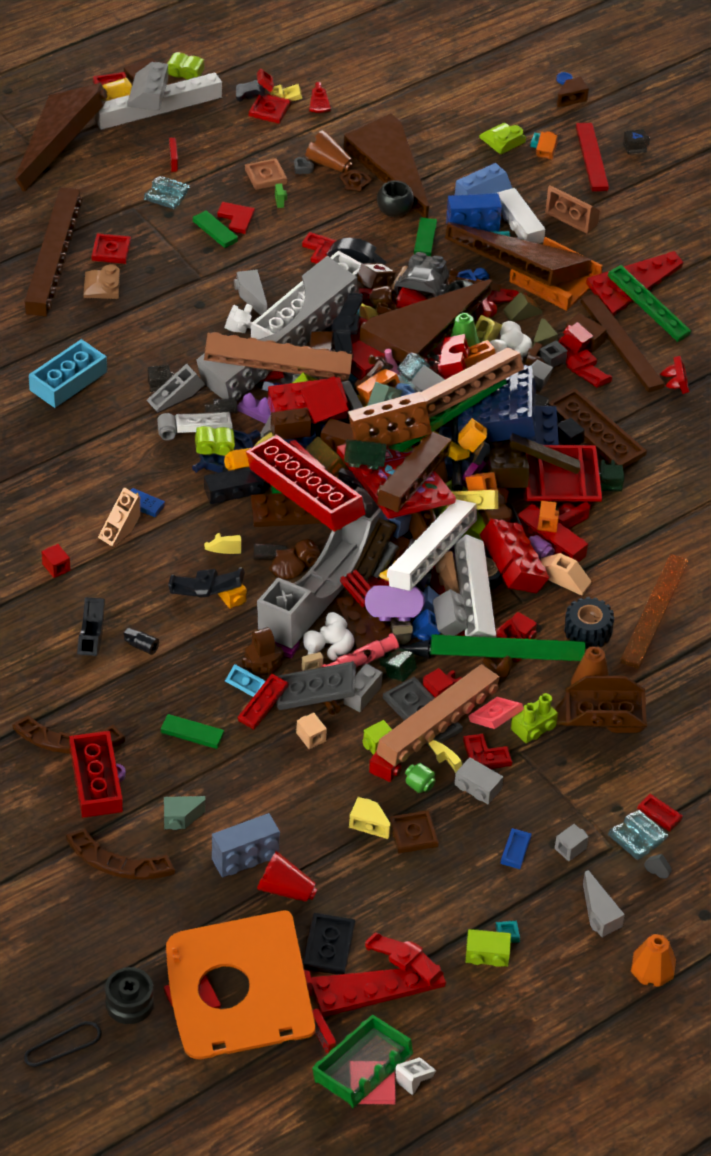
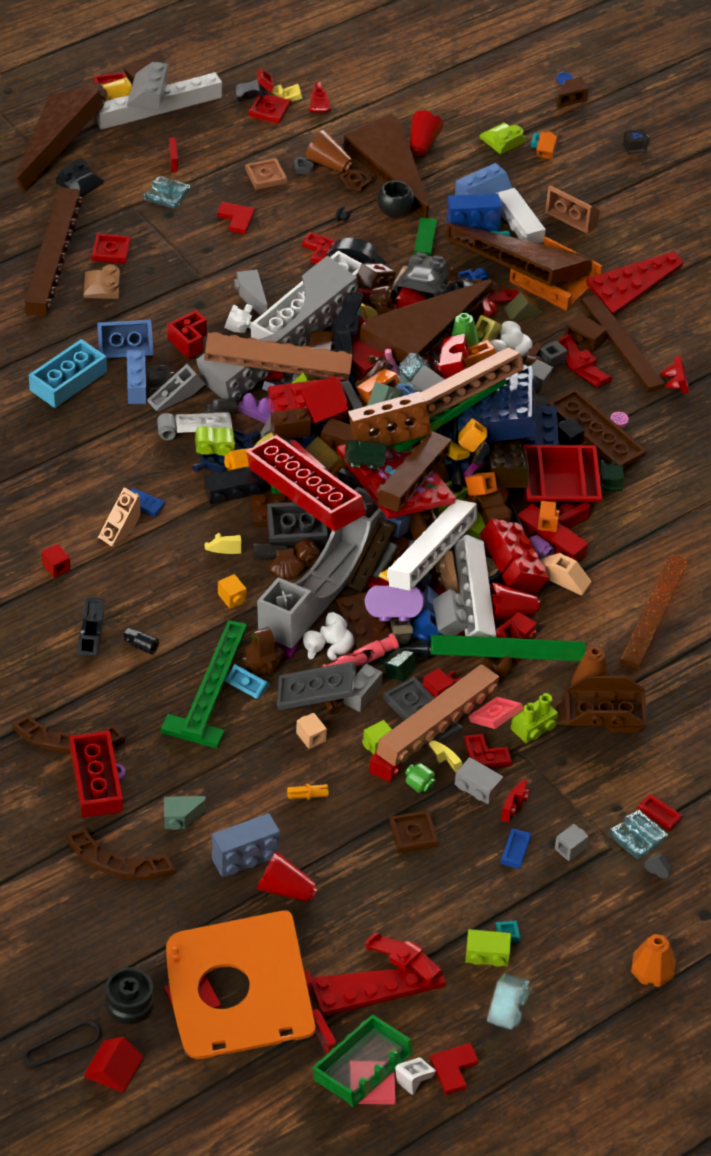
(78, 176): none -> black slope
(115, 1064): none -> red slope
(124, 336): none -> medium blue slope
(136, 377): none -> medium blue brick
(185, 66): lime brick -> none
(188, 333): none -> red brick
(206, 583): black plate -> none
(214, 680): none -> green plate
(215, 229): green tile -> none
(262, 701): red tile -> none
(280, 195): bright green plate -> none
(291, 523): none -> dark grey brick
(307, 791): none -> light orange axle
(312, 661): tan plate -> none
(328, 944): black tile -> none
(342, 214): none -> black piece
(360, 584): red tile -> none
(369, 818): light yellow slope -> none
(424, 131): none -> red cone
(448, 1066): none -> red tile
(484, 498): light yellow tile -> none
(506, 1002): none -> clear light blue brick
(509, 601): none -> red cone
(515, 800): none -> red slope
(544, 453): dark brown tile -> none
(545, 334): olive slope -> none
(576, 337): red brick -> none
(589, 622): black wheel -> none
(592, 157): red tile -> none
(602, 910): light grey slope -> none
(620, 419): none -> bright pink tile
(649, 303): green tile -> none

